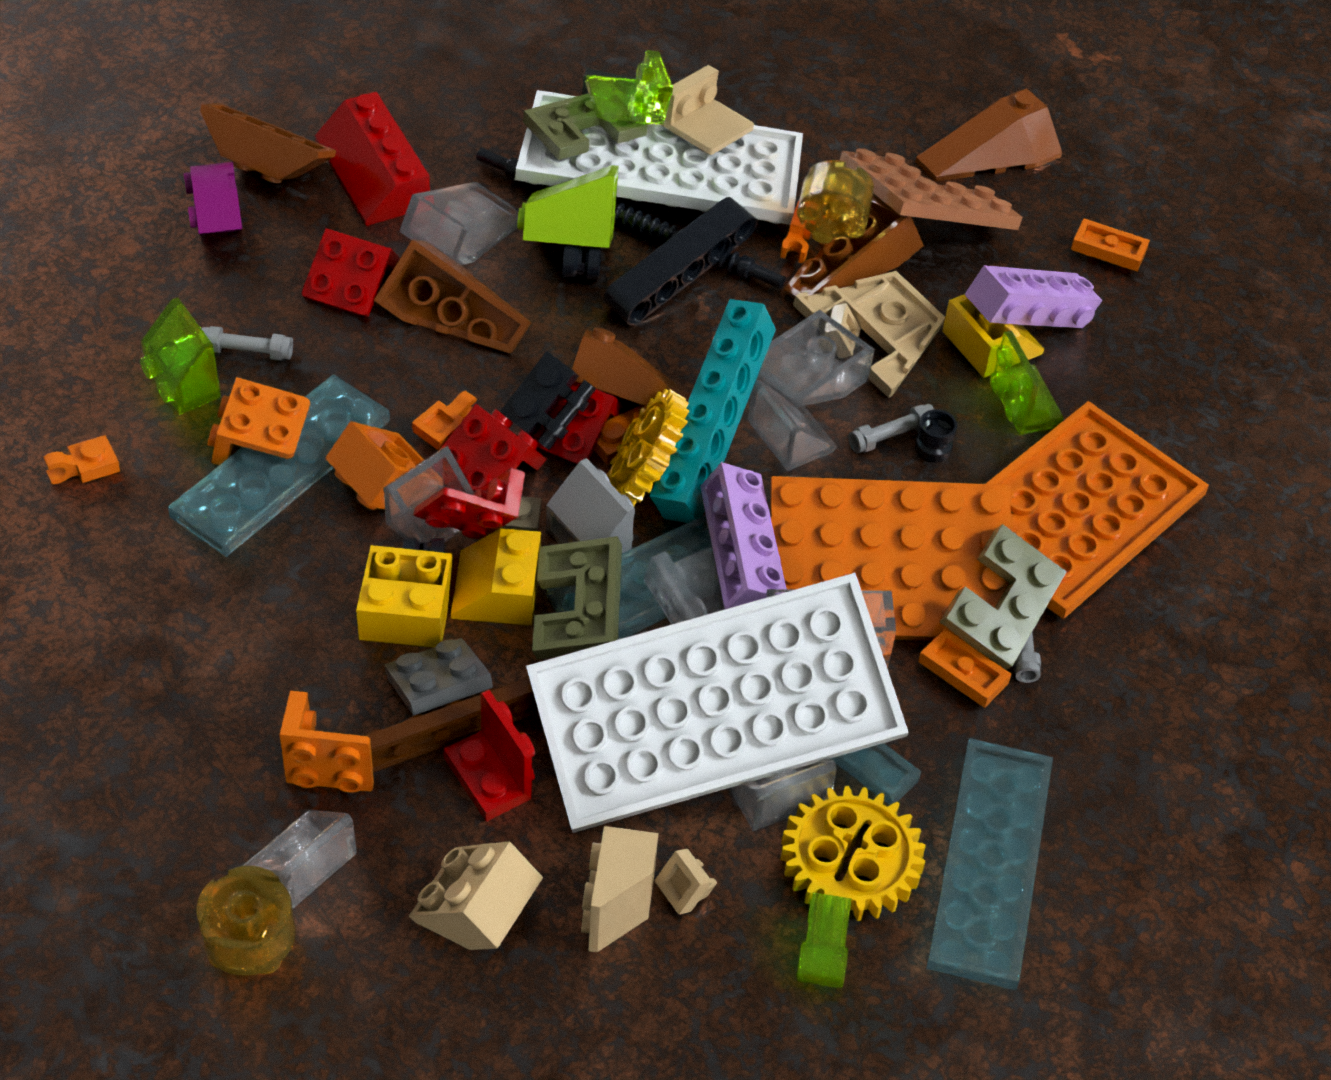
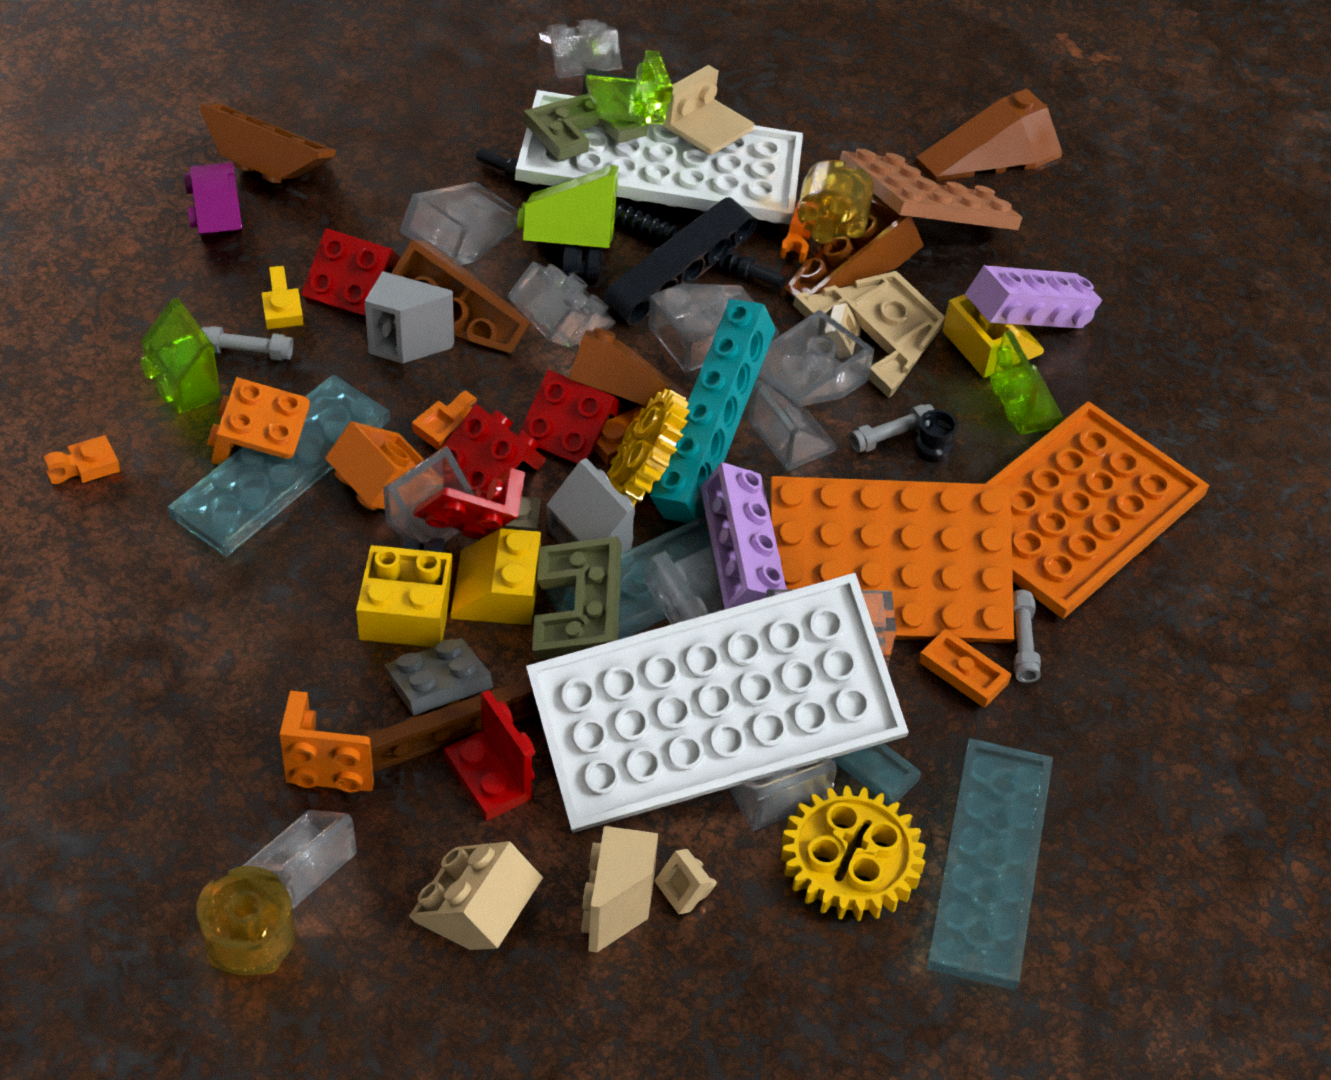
(281, 305): none -> yellow plate
(372, 158): red slope -> none
(408, 318): none -> light grey slope
(539, 396): black plate -> none
(559, 304): none -> clear slope
(583, 47): none -> clear bracket
(688, 318): none -> clear slope
(824, 951): clear neon green piece -> none
(1006, 628): plate -> none
(1110, 244): orange plate -> none

